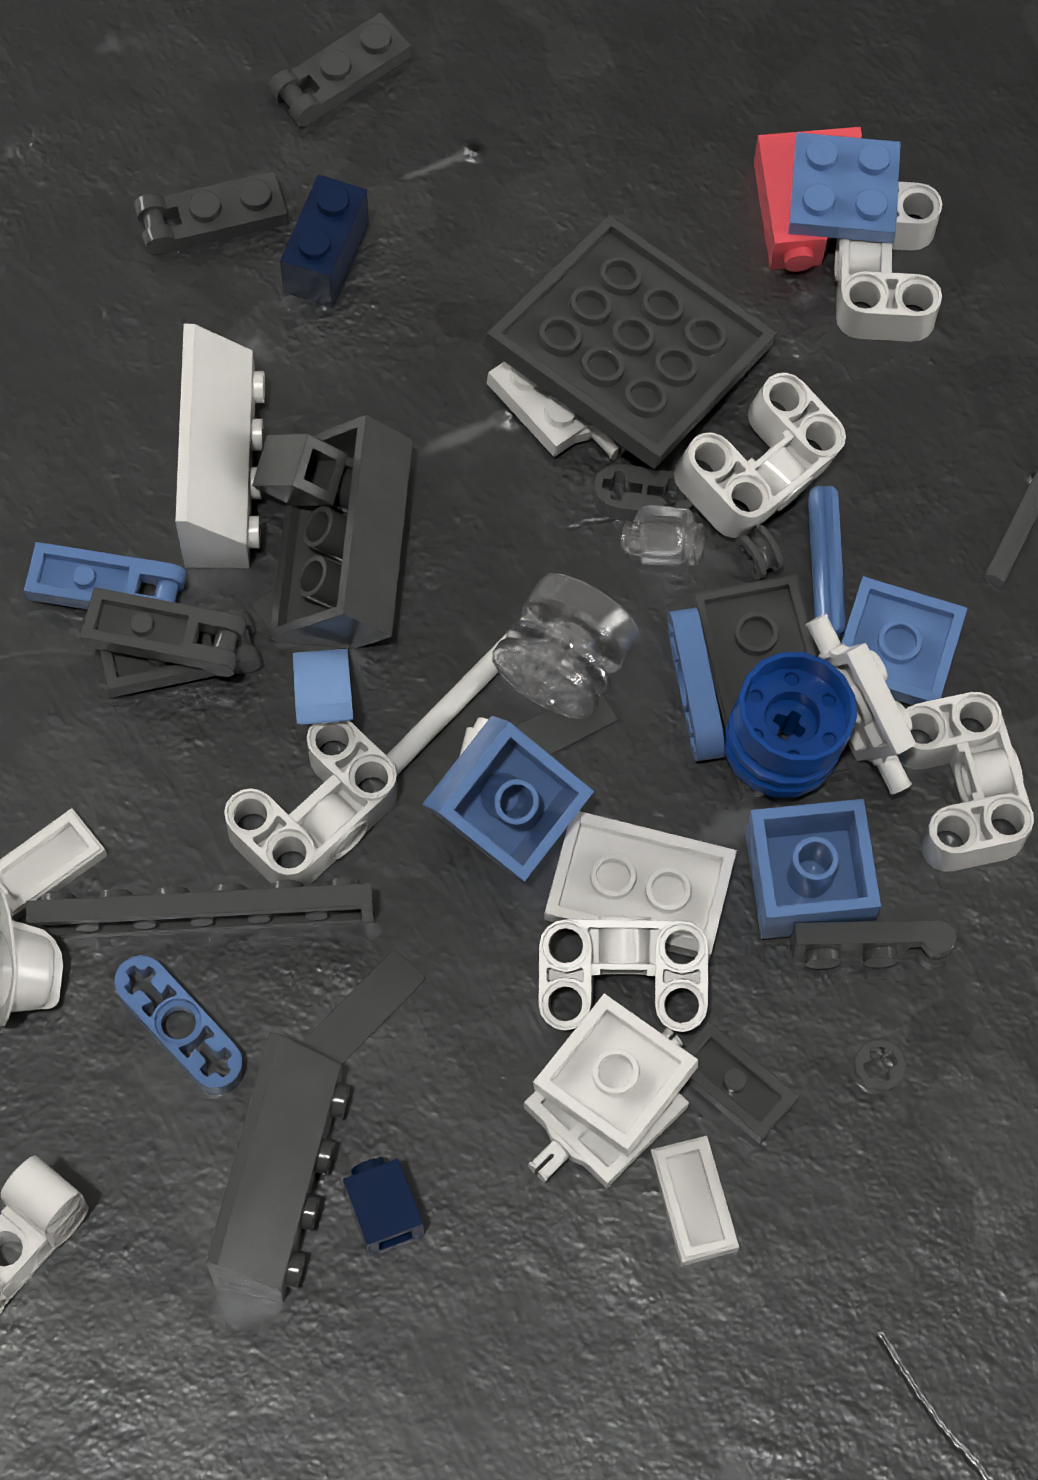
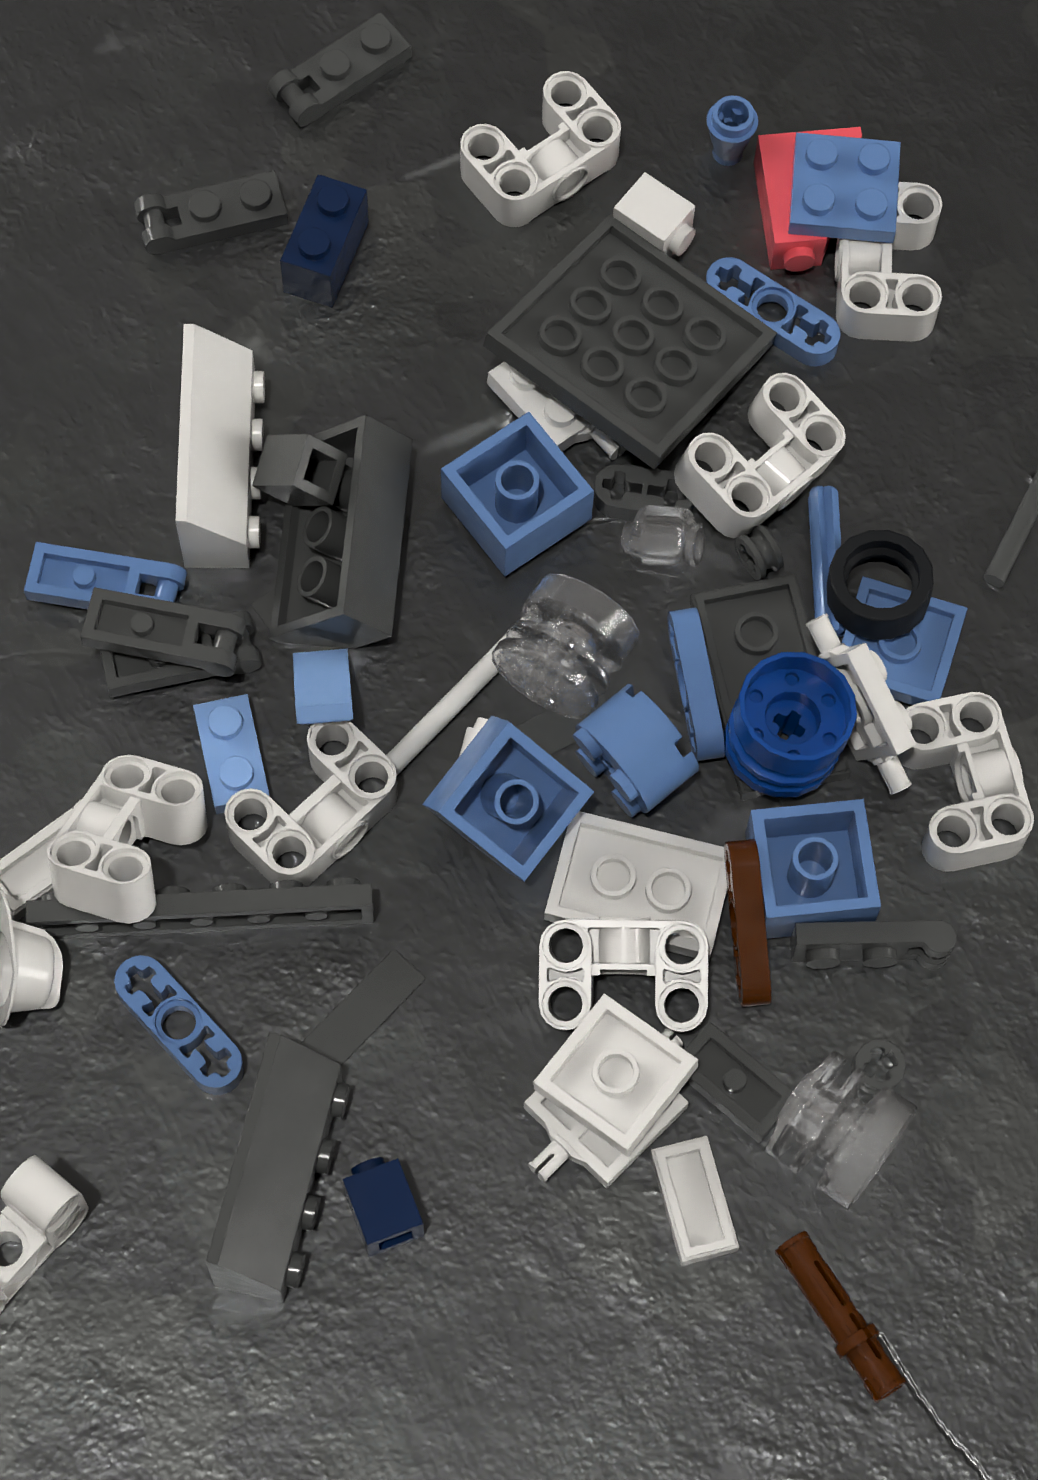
(93, 852): none -> white beam
(230, 748): none -> light blue plate
(516, 493): none -> medium blue brick
(553, 167): none -> white beam
(635, 750): none -> medium blue brick
(657, 215): none -> white brick
(731, 127): none -> medium blue cone
(747, 922): none -> reddish brown beam
(767, 290): none -> medium blue beam
(840, 1129): none -> clear wheel
(847, 1327): none -> reddish brown pin
(887, 548): none -> black tyre

